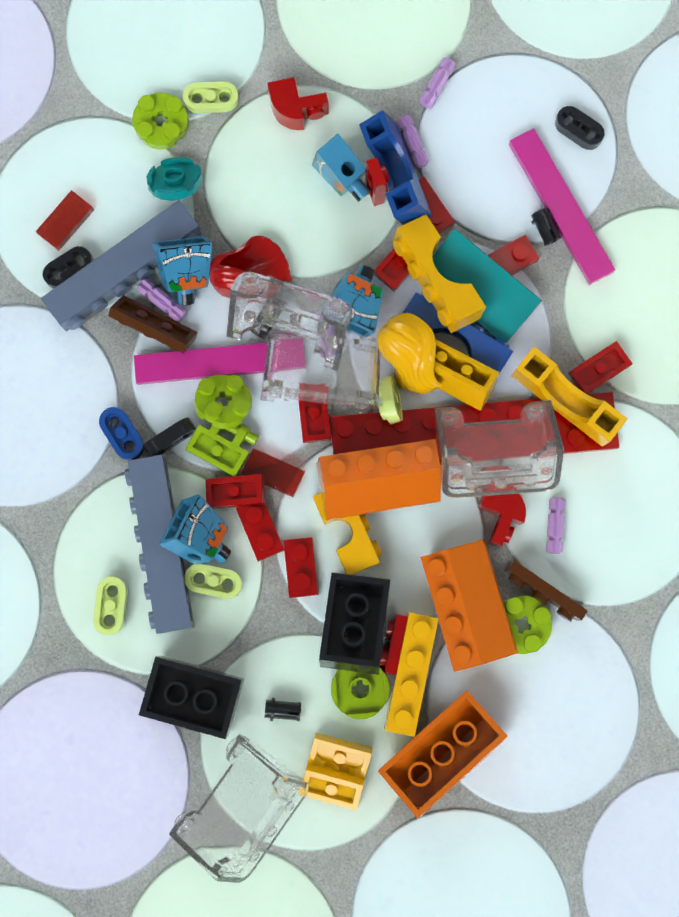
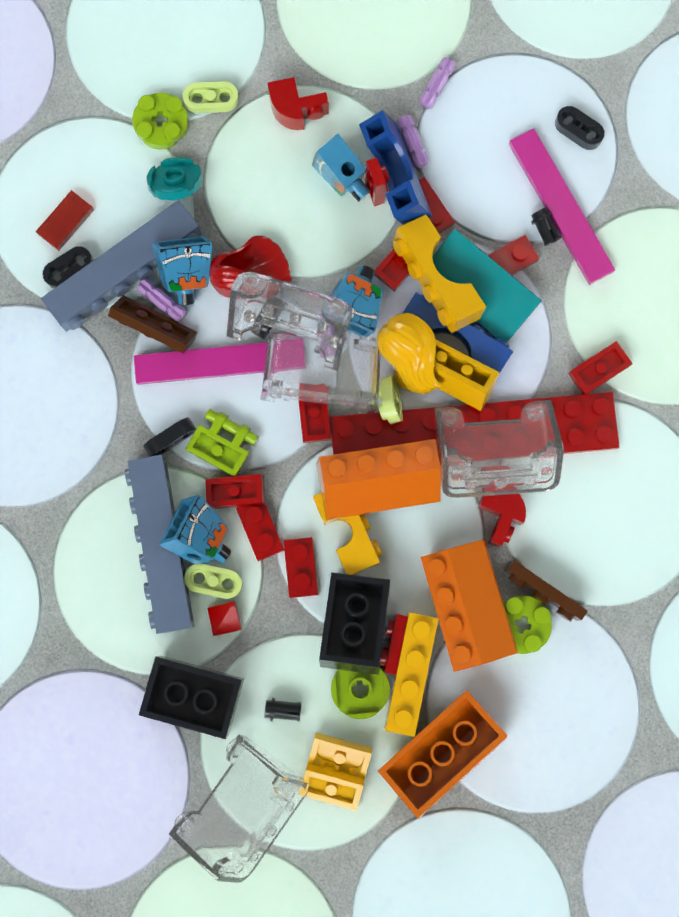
(109, 605): yellowish green plate -> none
(122, 434): blue plate -> none
(224, 618): none -> red slope
(227, 387): lime plate -> none
(276, 473): clear red tile -> none
(555, 527): lavender axle -> none
(587, 413): yellow arch -> none

